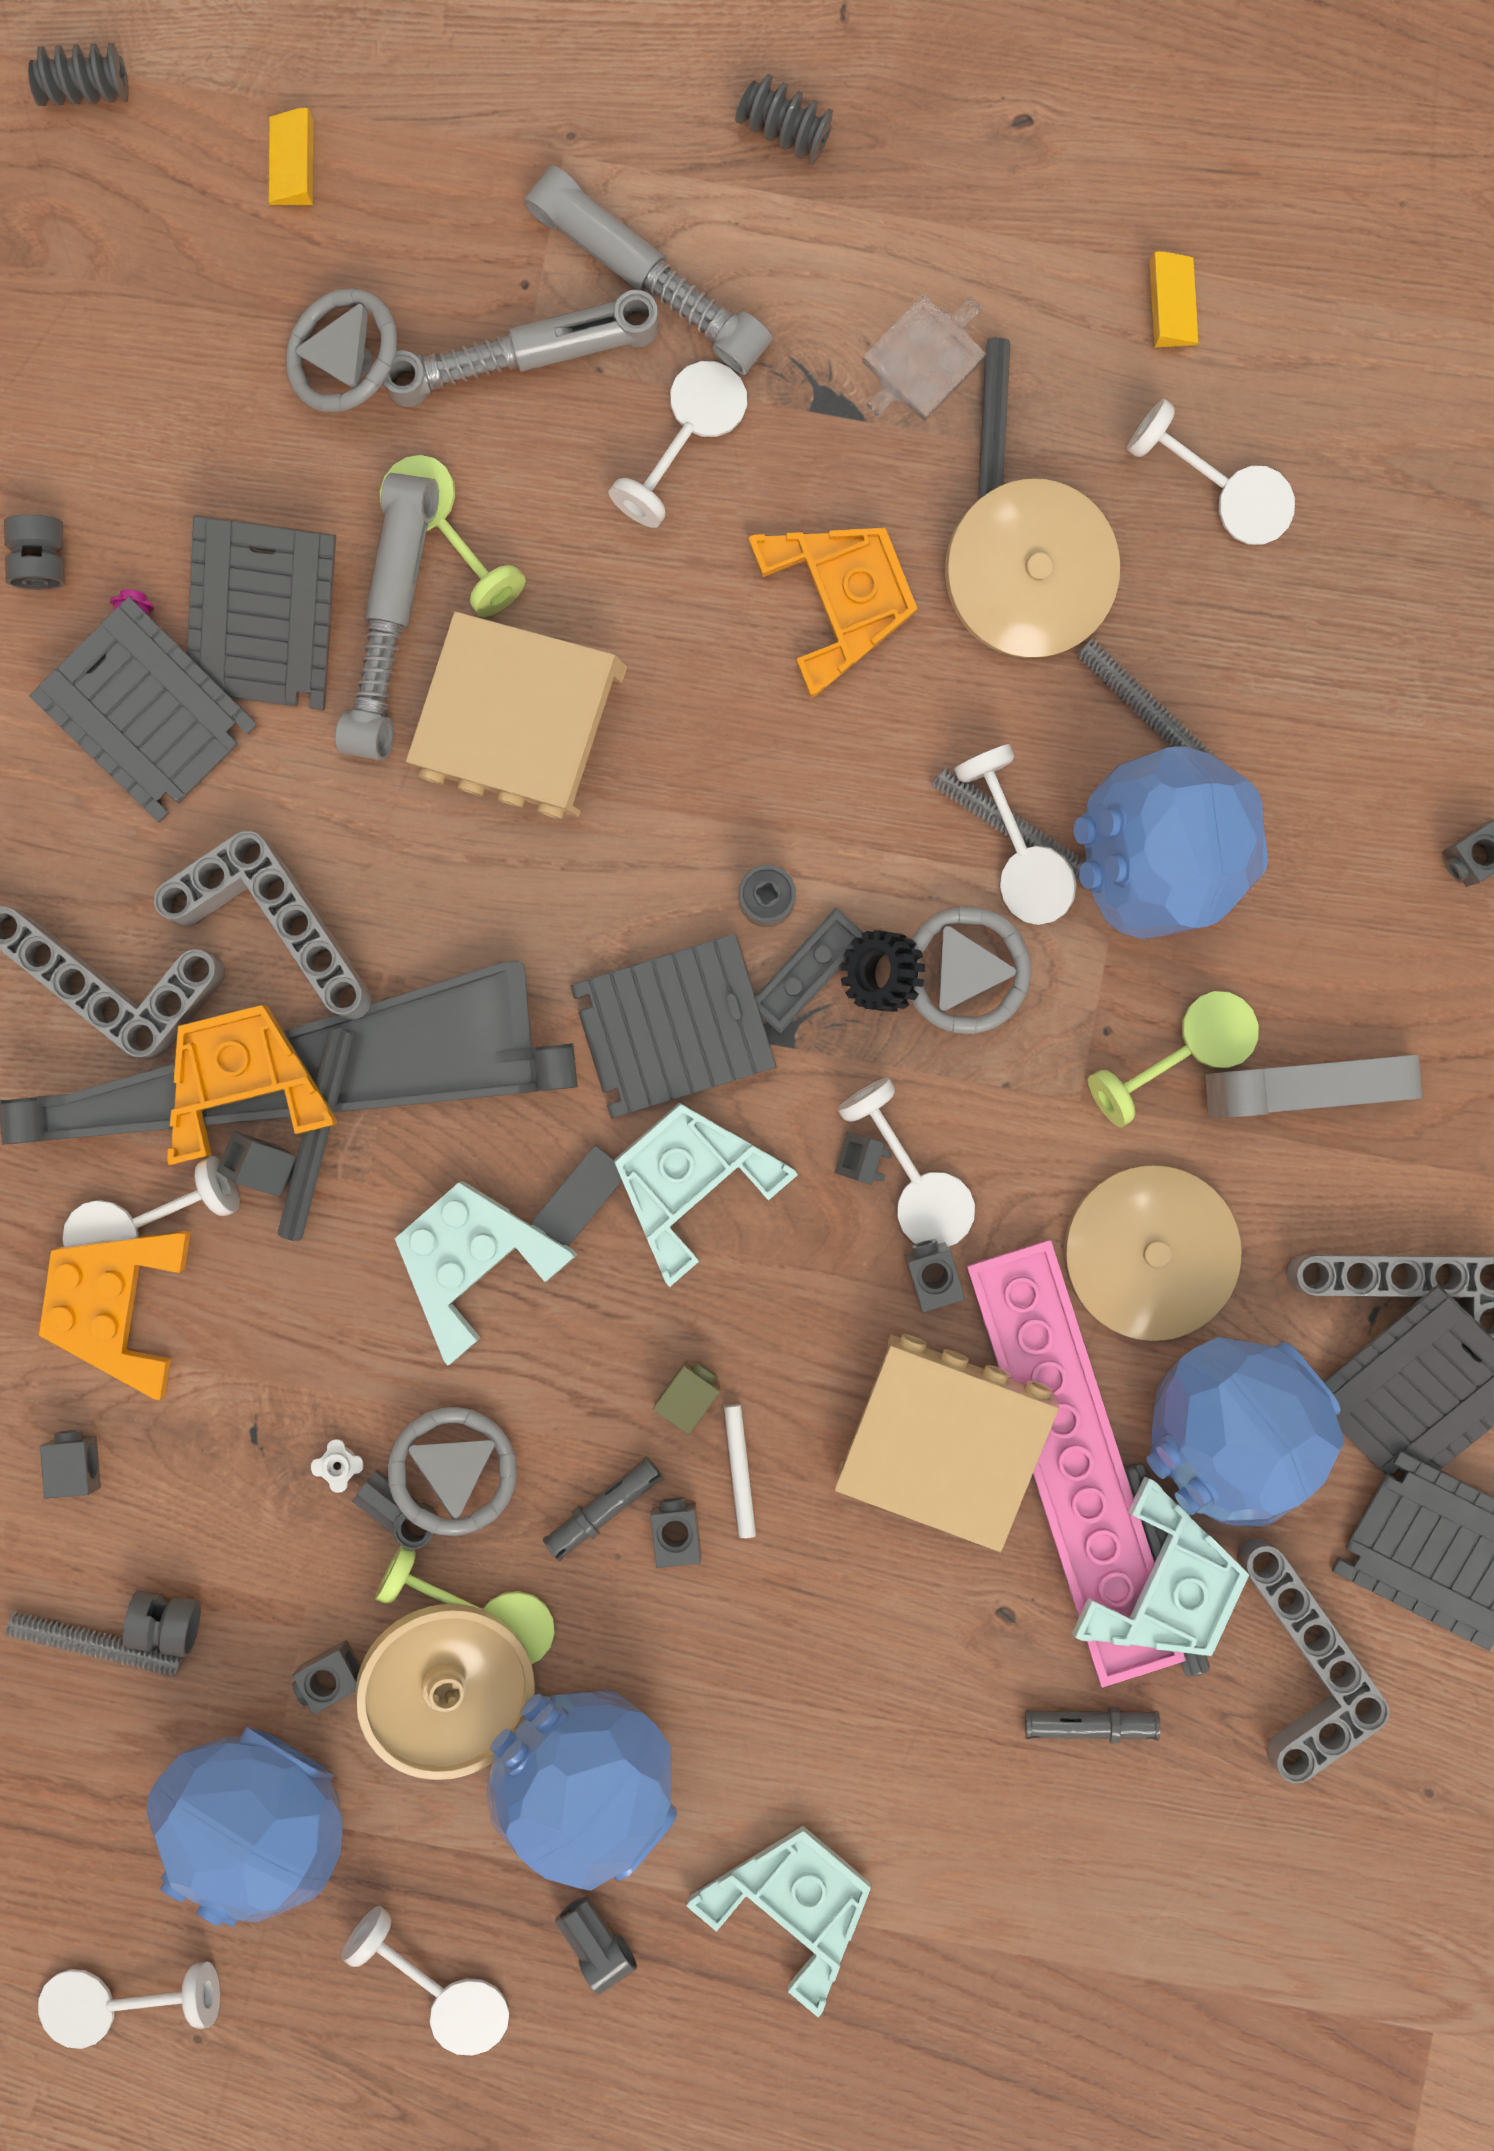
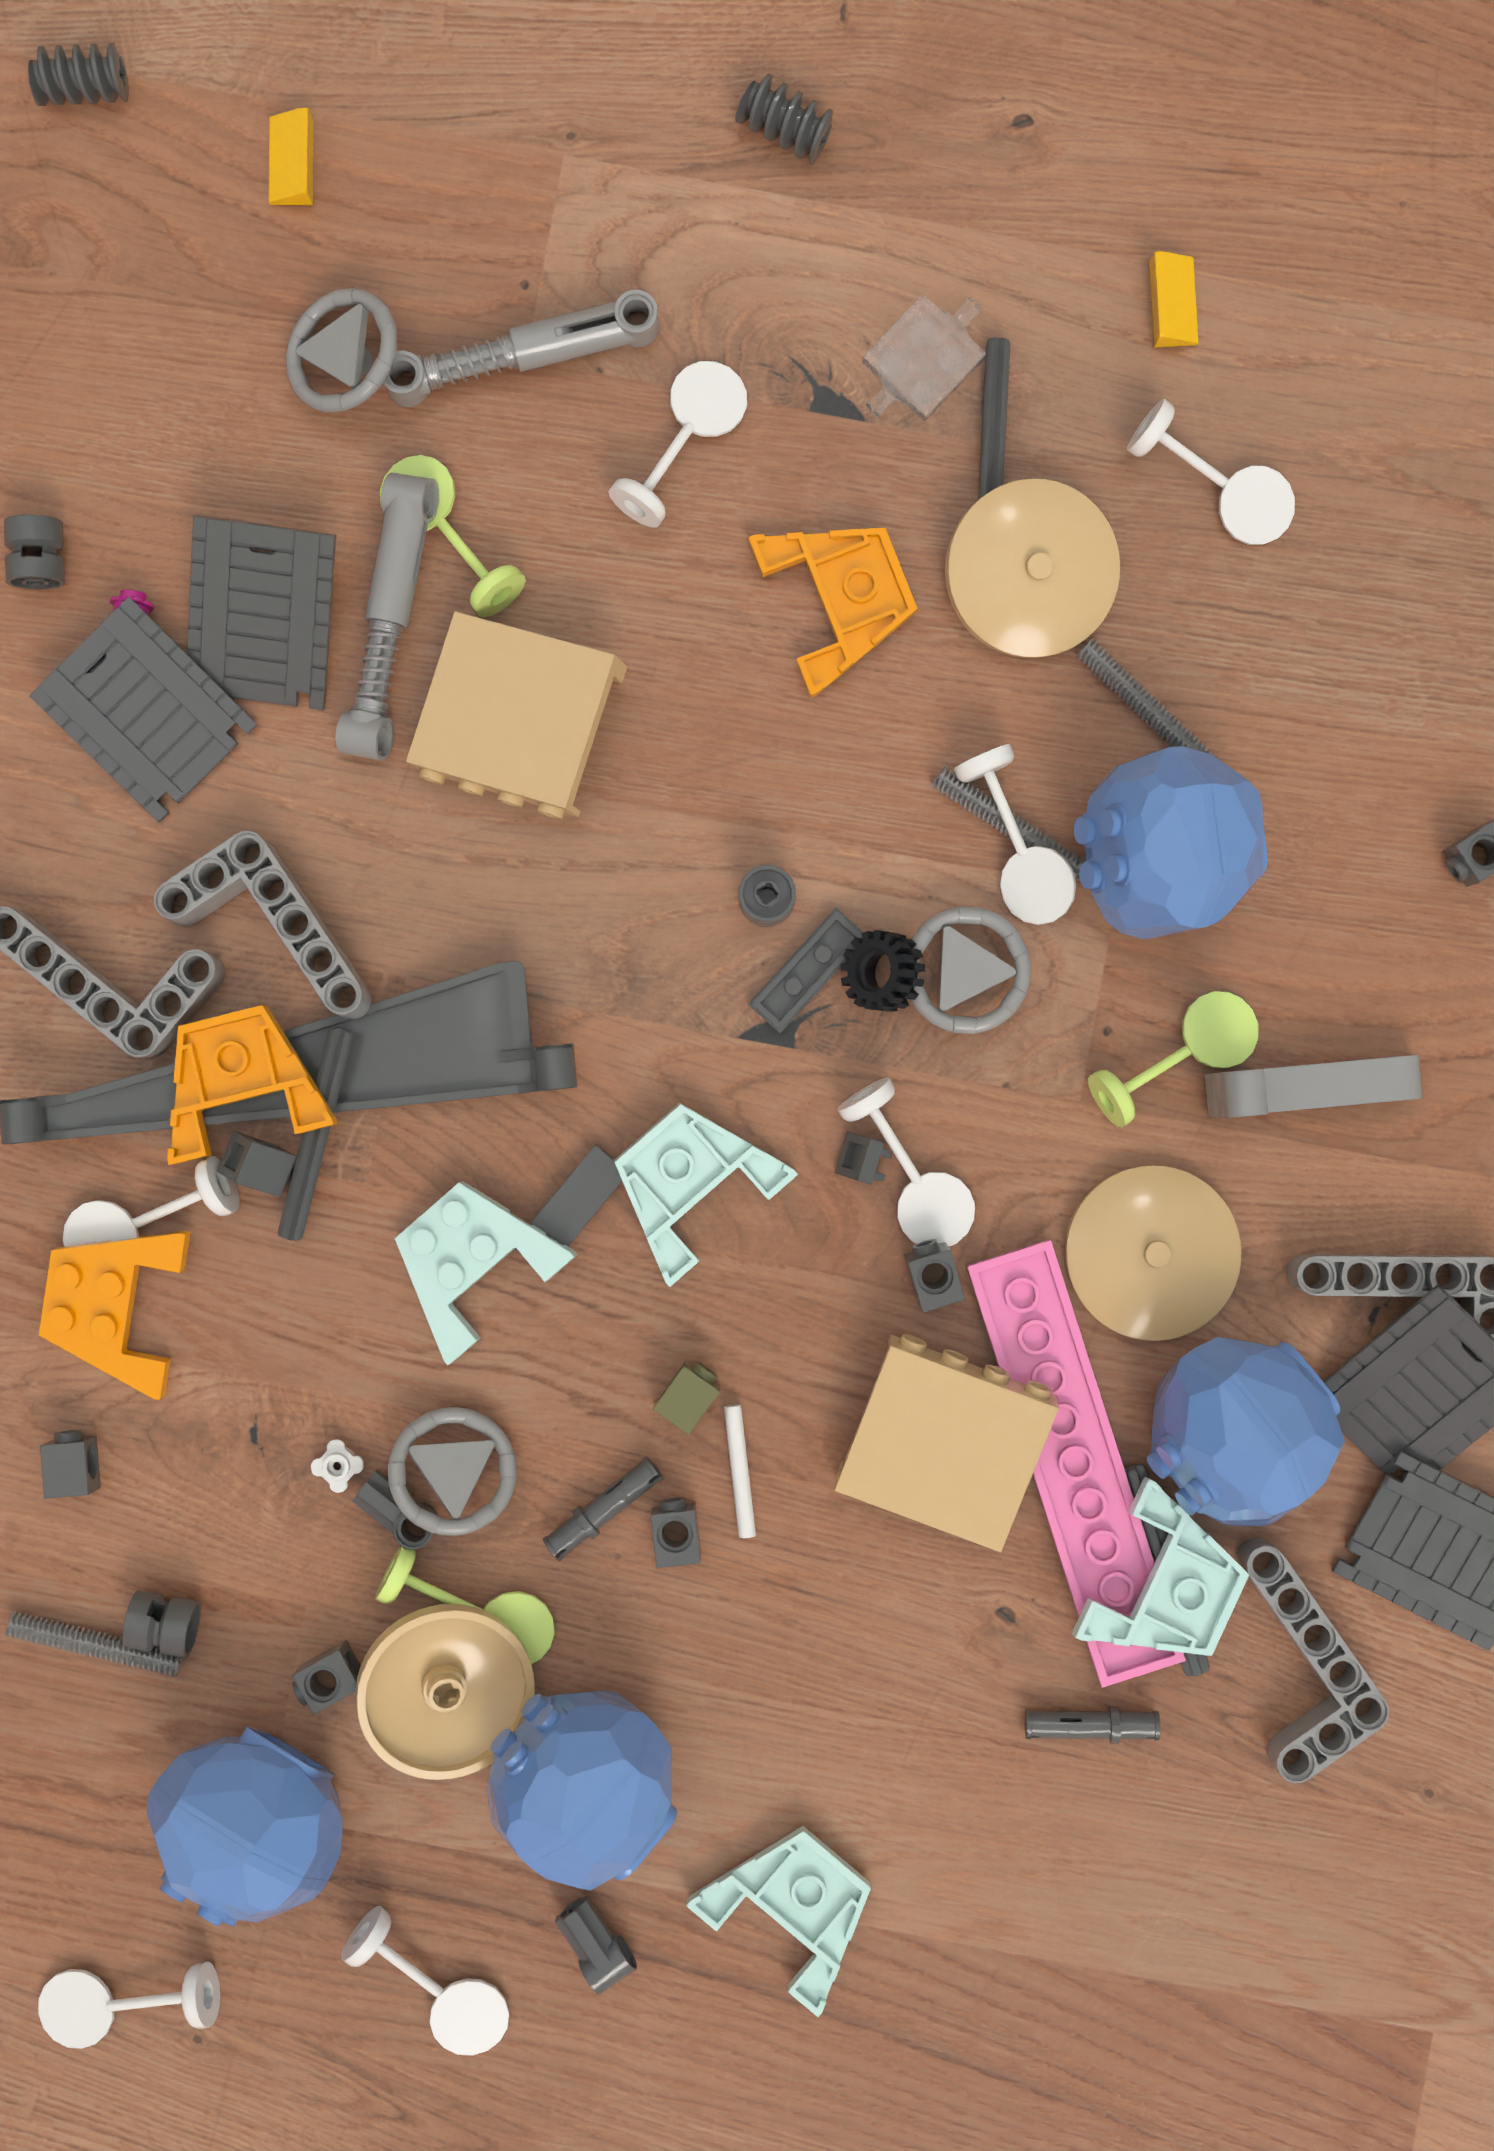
(563, 206): light grey piece -> none
(674, 1025): dark grey door -> none

